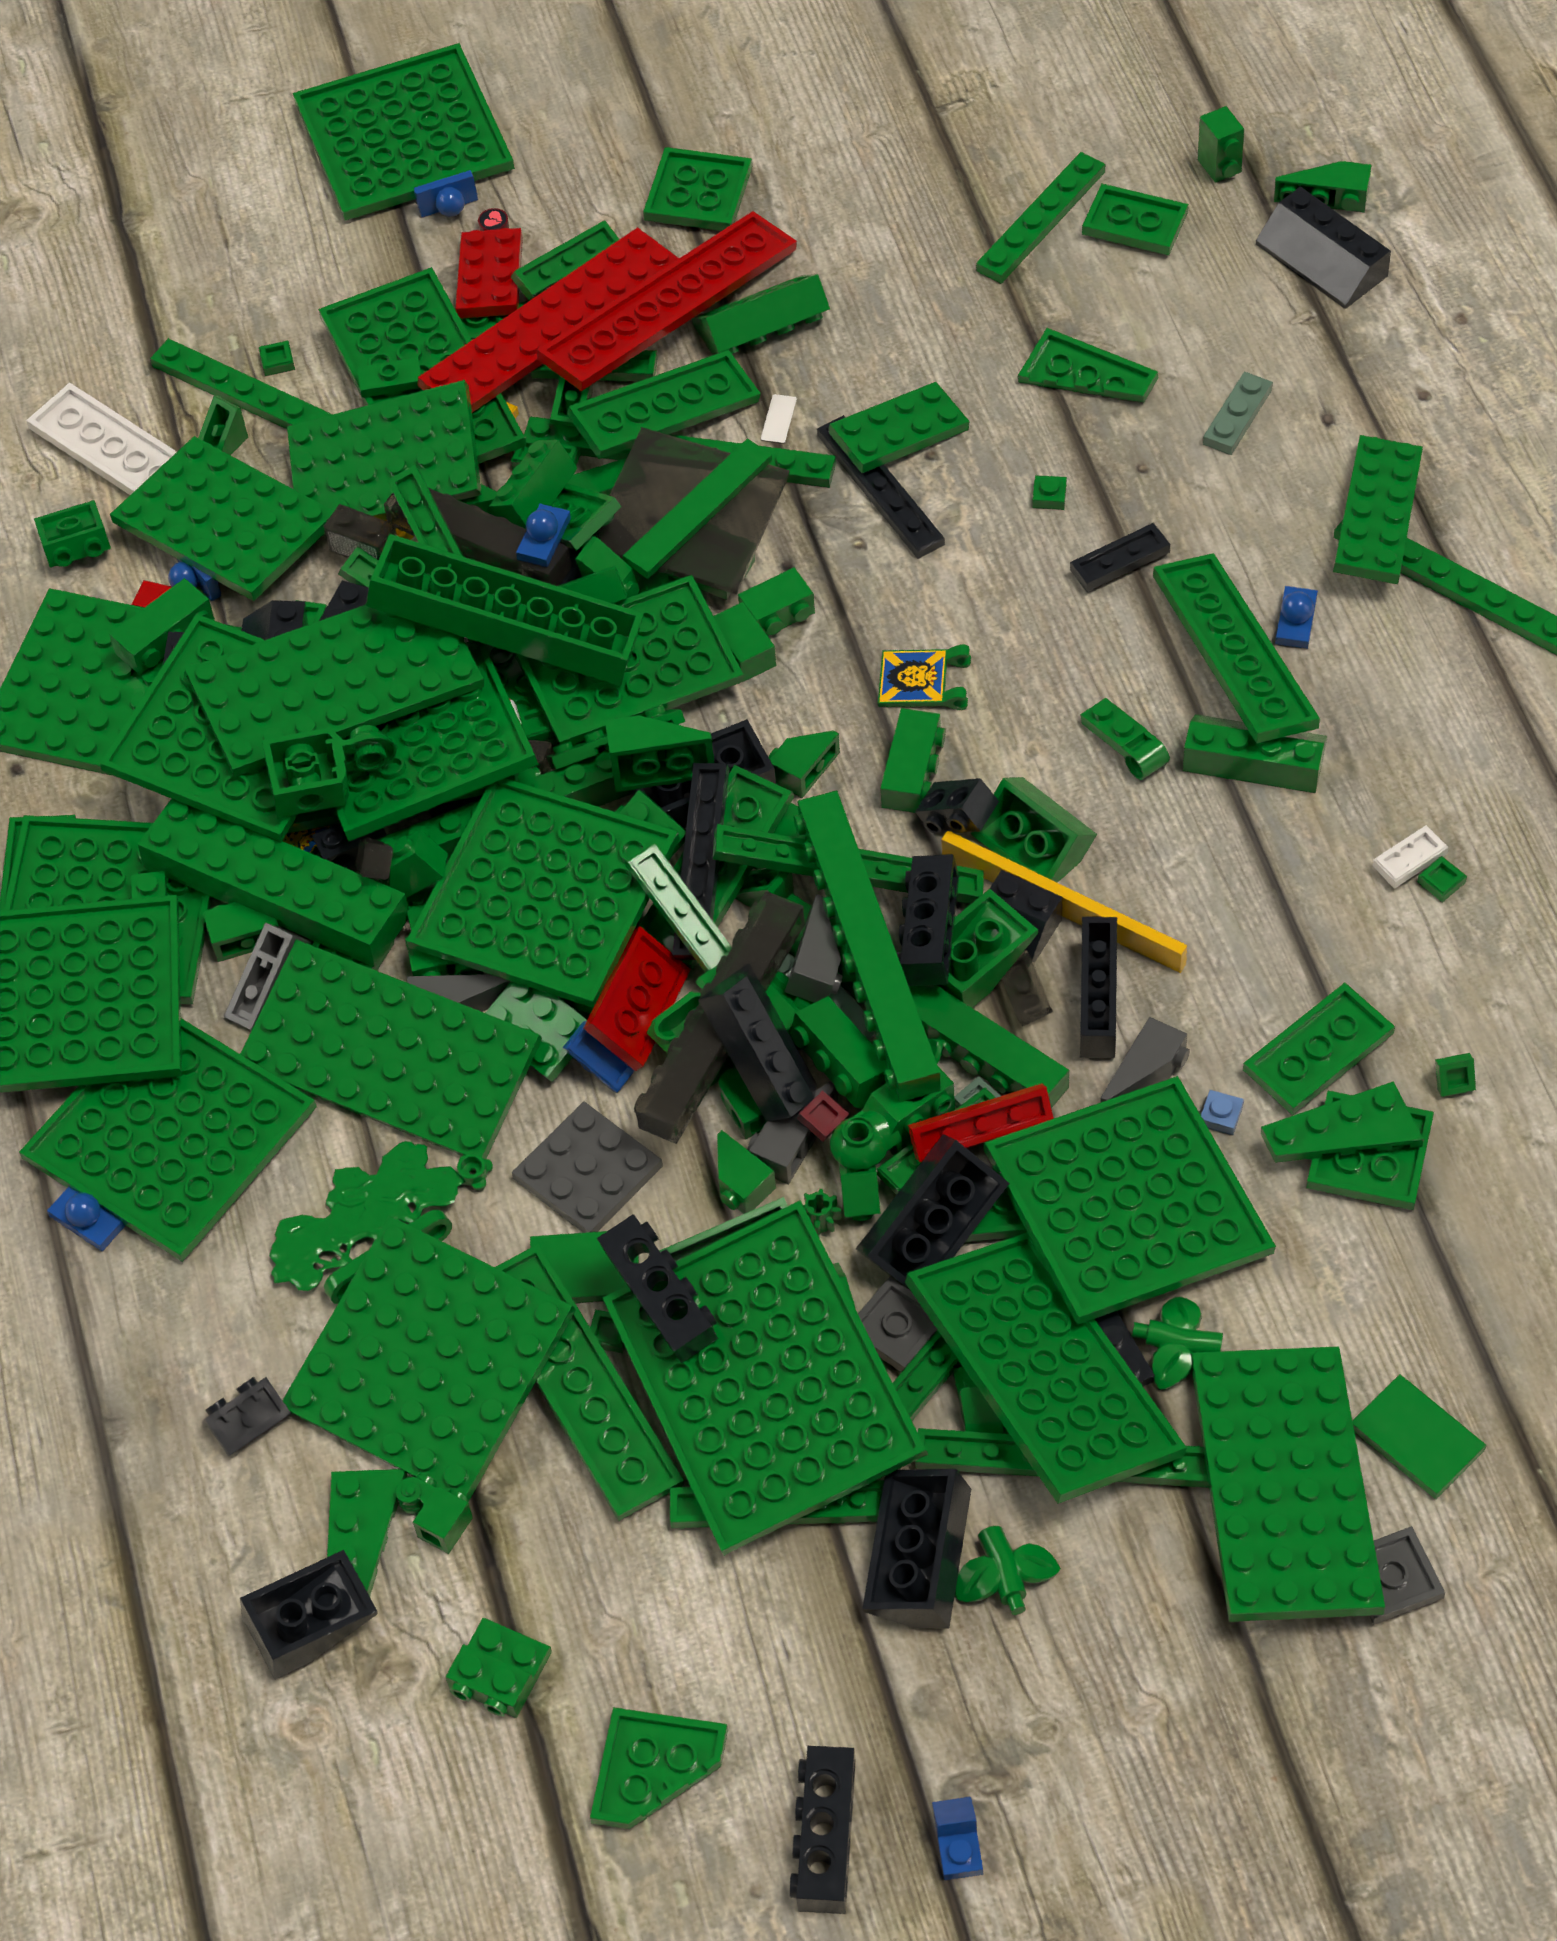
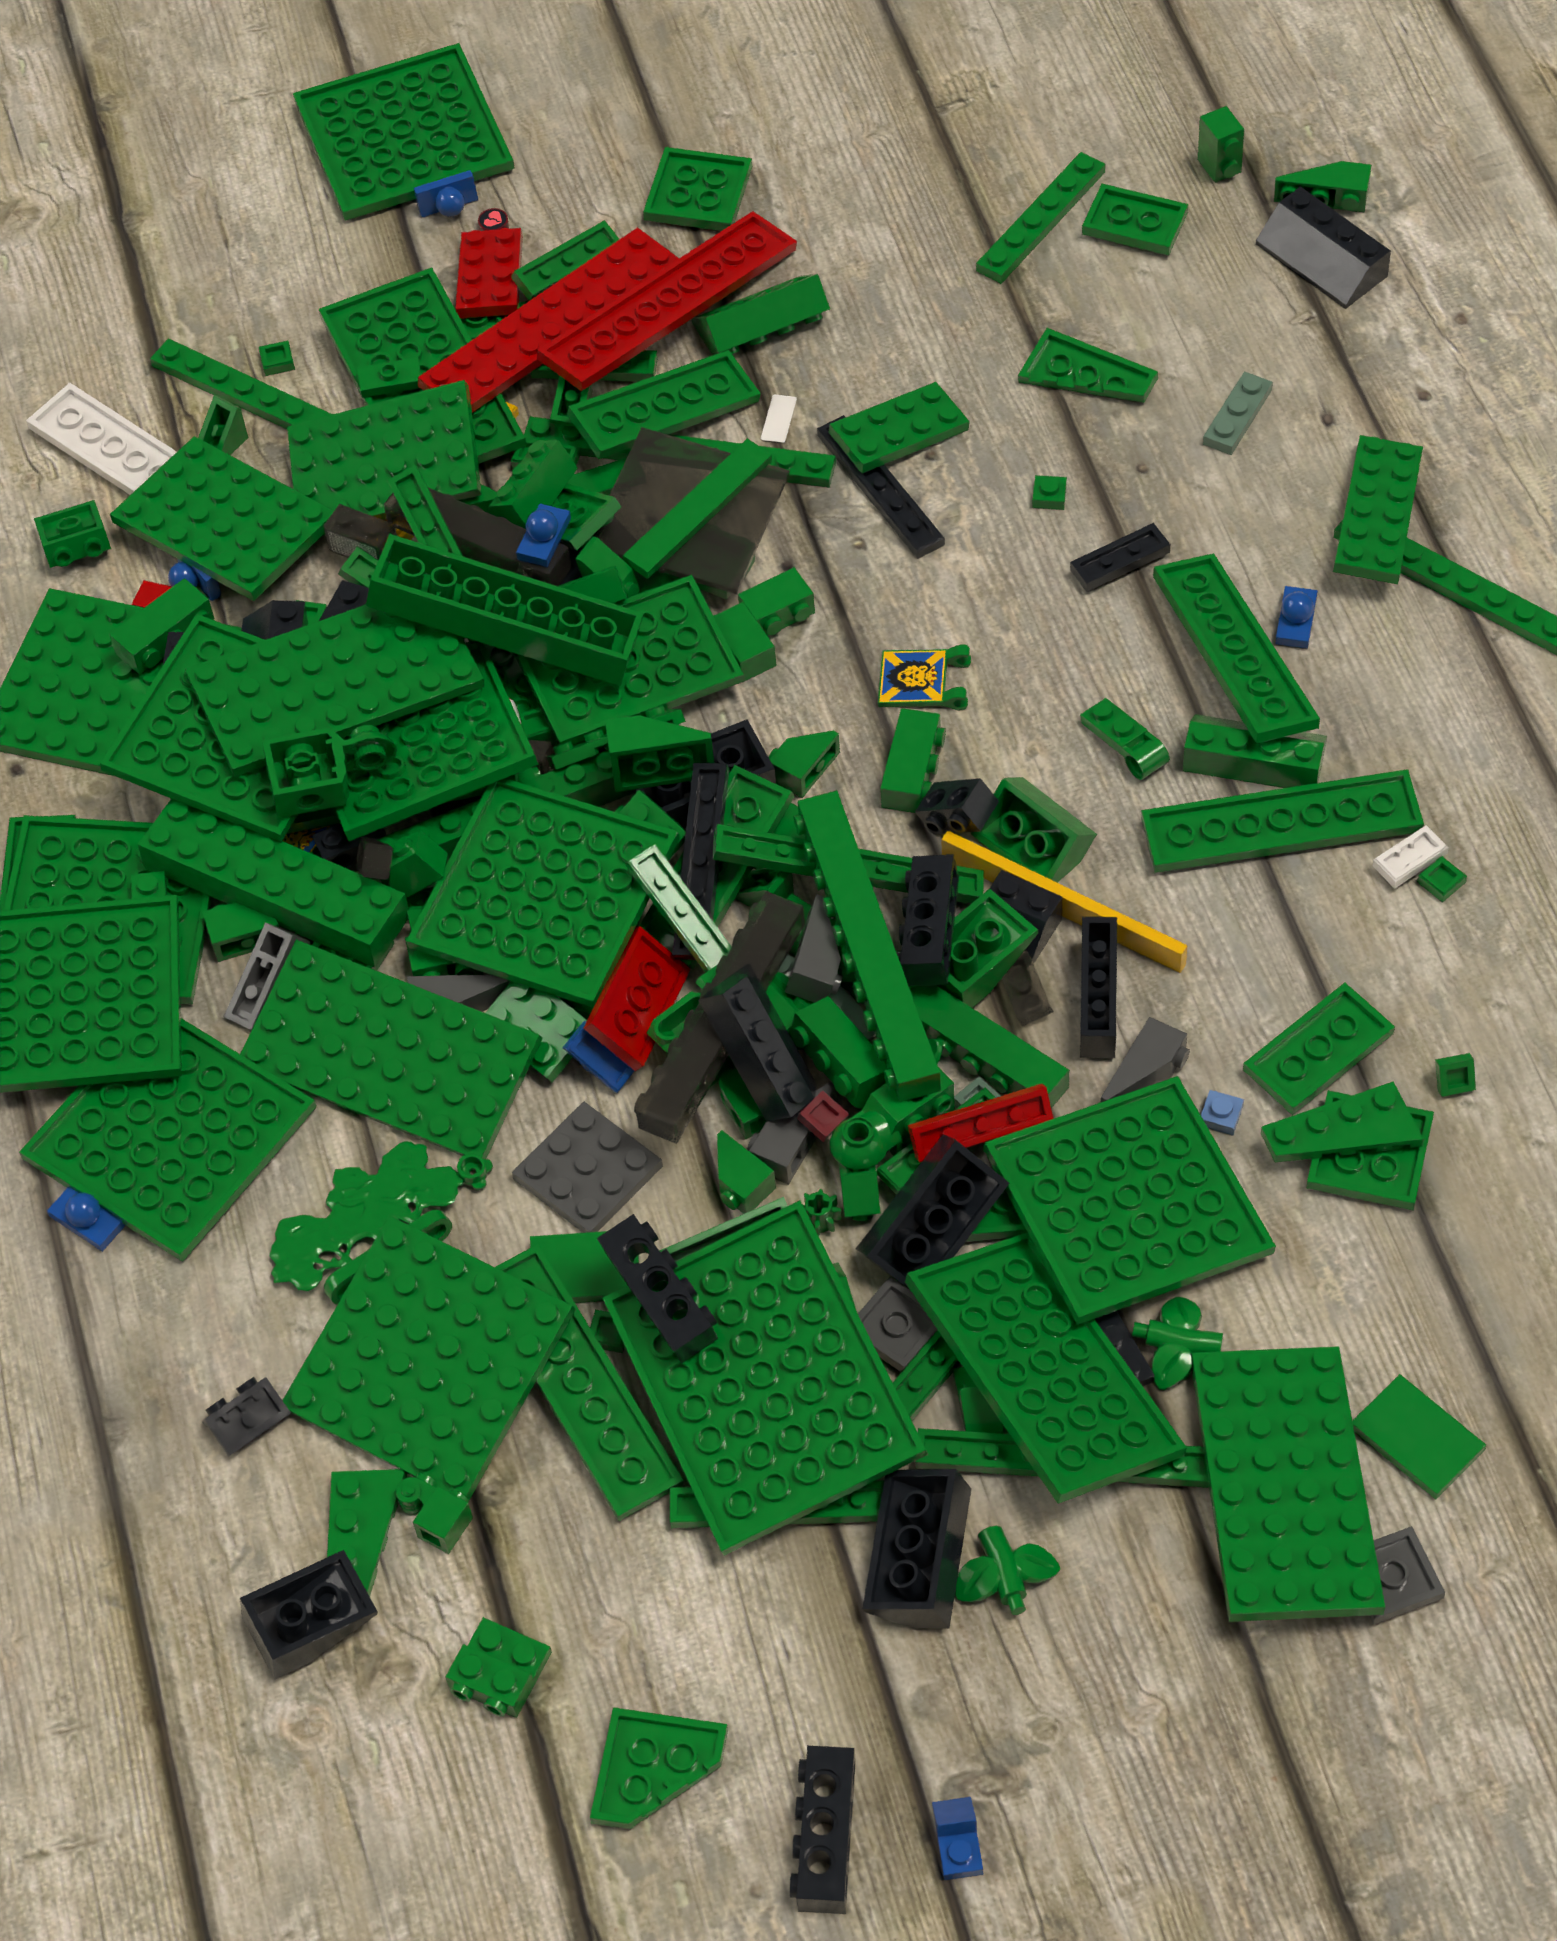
(1281, 821): none -> green plate

